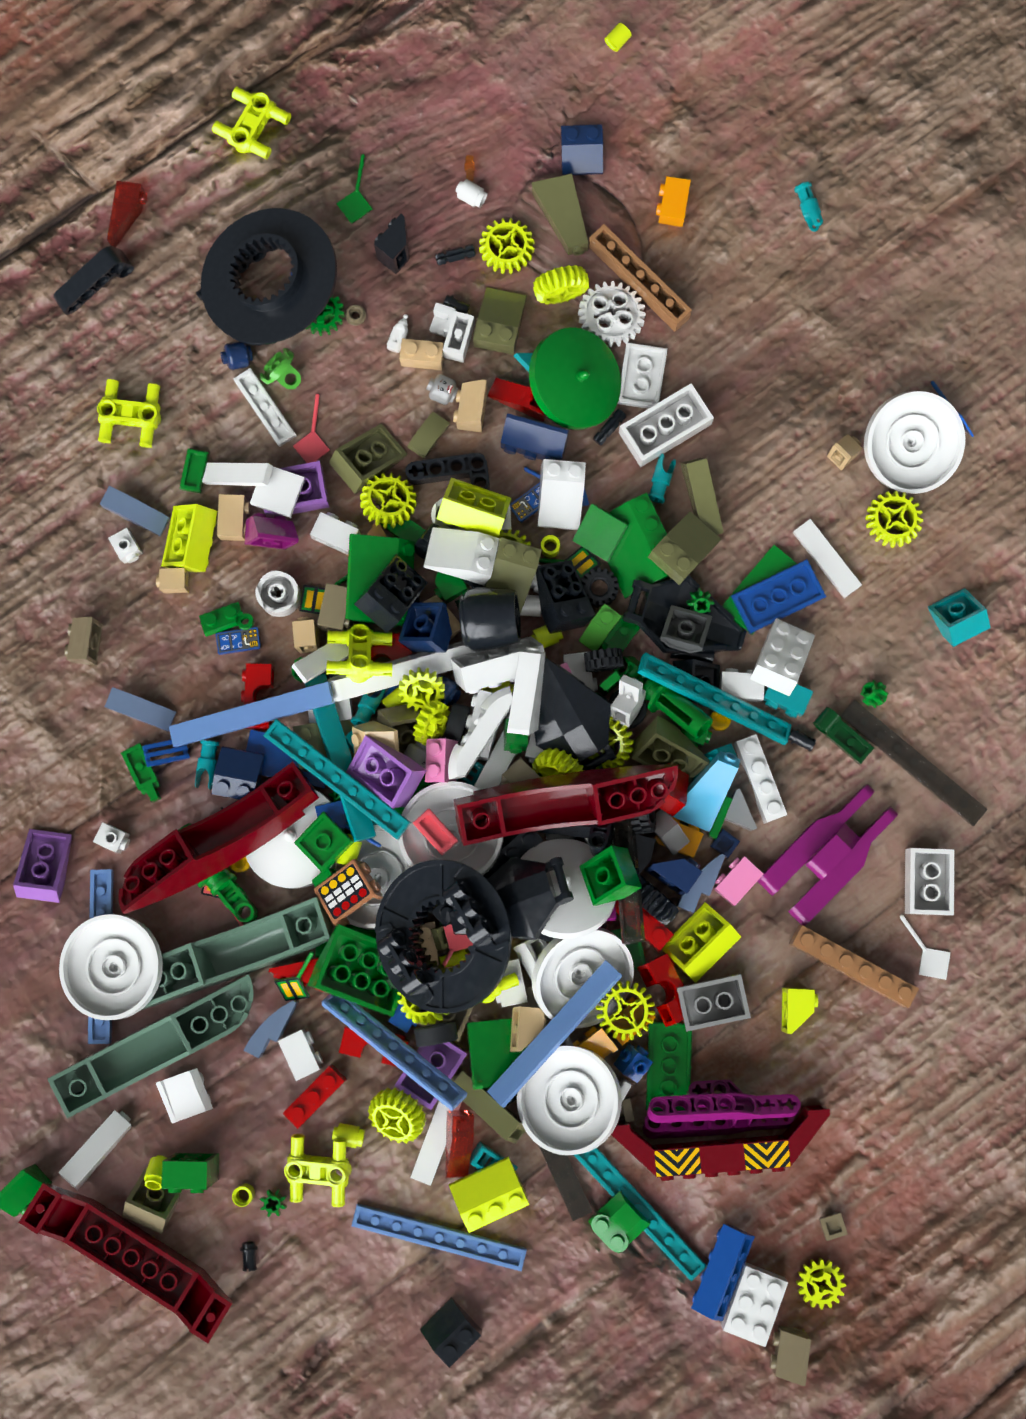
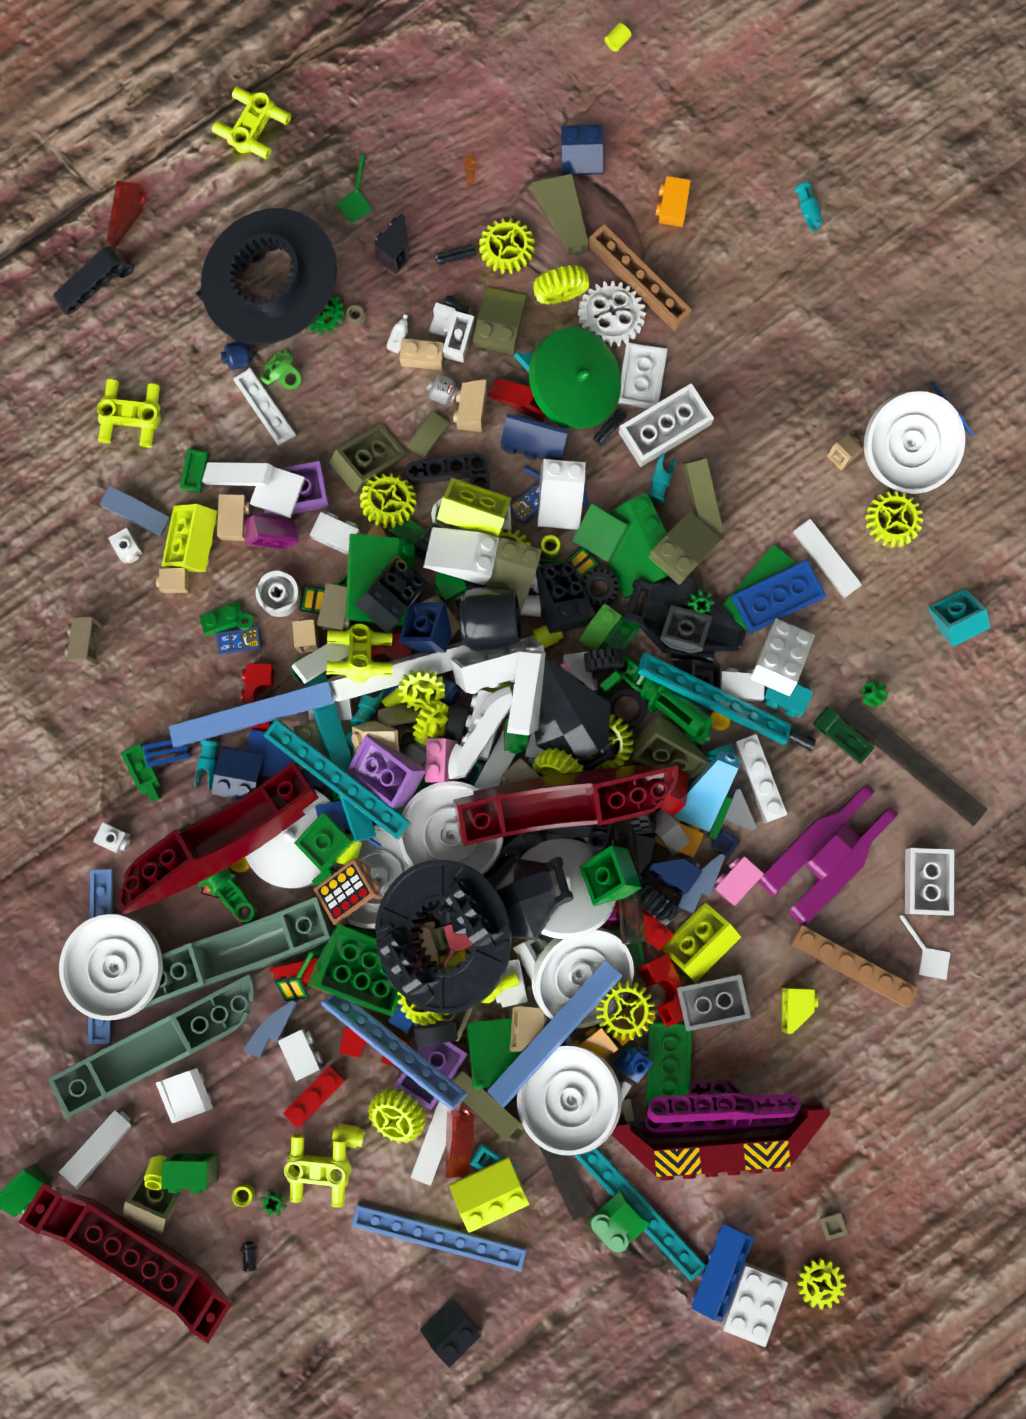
(43, 866): medium lavender slope -> none
(140, 709): sand blue slope -> none
(311, 446): coral piece -> none
(435, 832): coral tile -> none
(471, 193): white brick -> none
(629, 701): white brick -> none
(791, 1354): dark tan slope -> none

